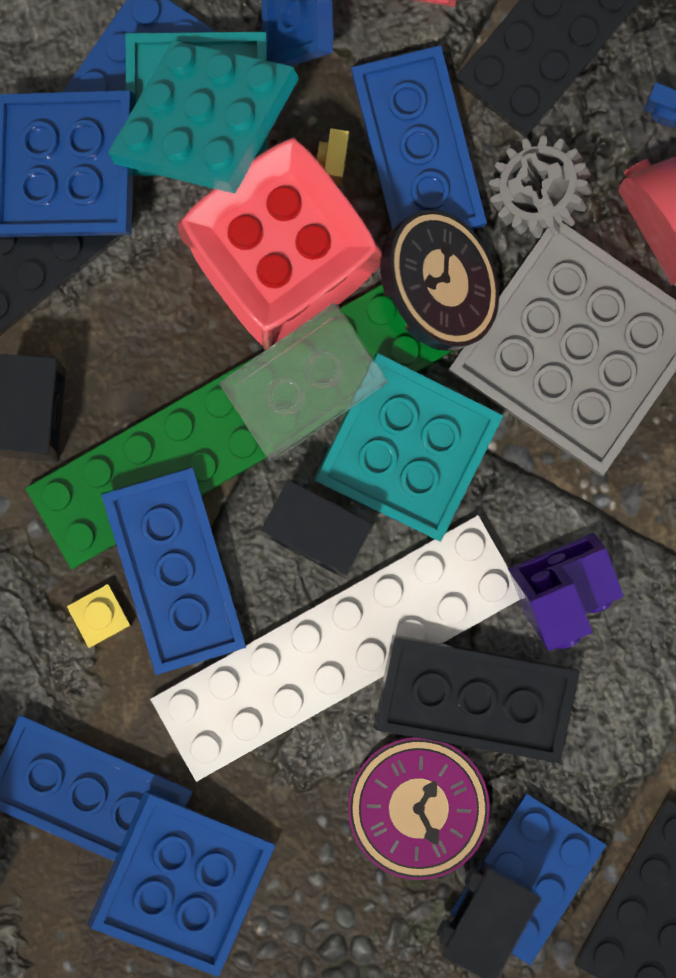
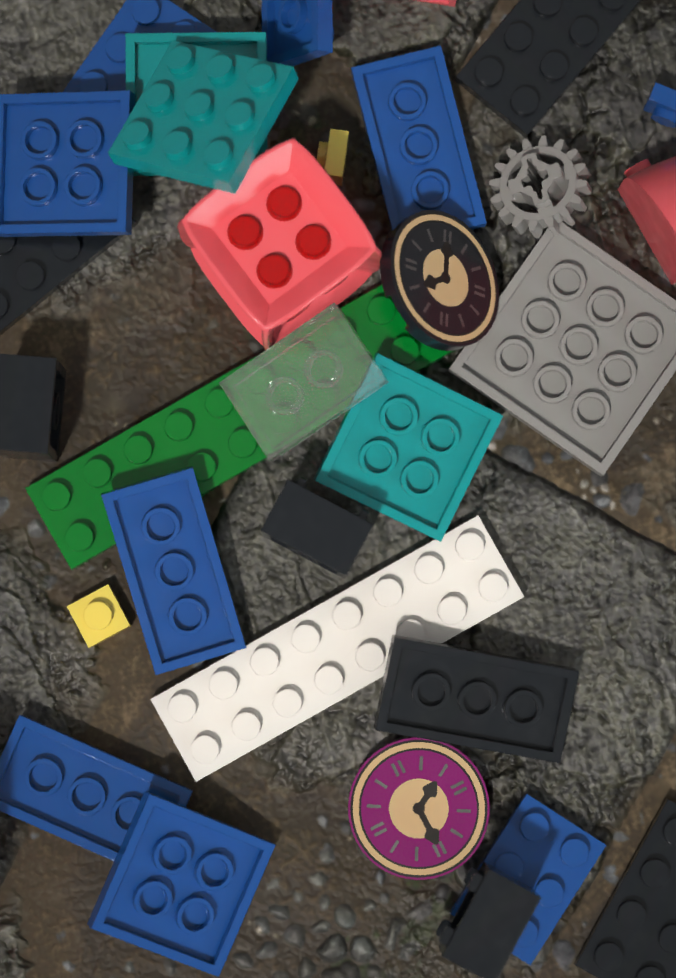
(563, 587): dark purple brick -> none

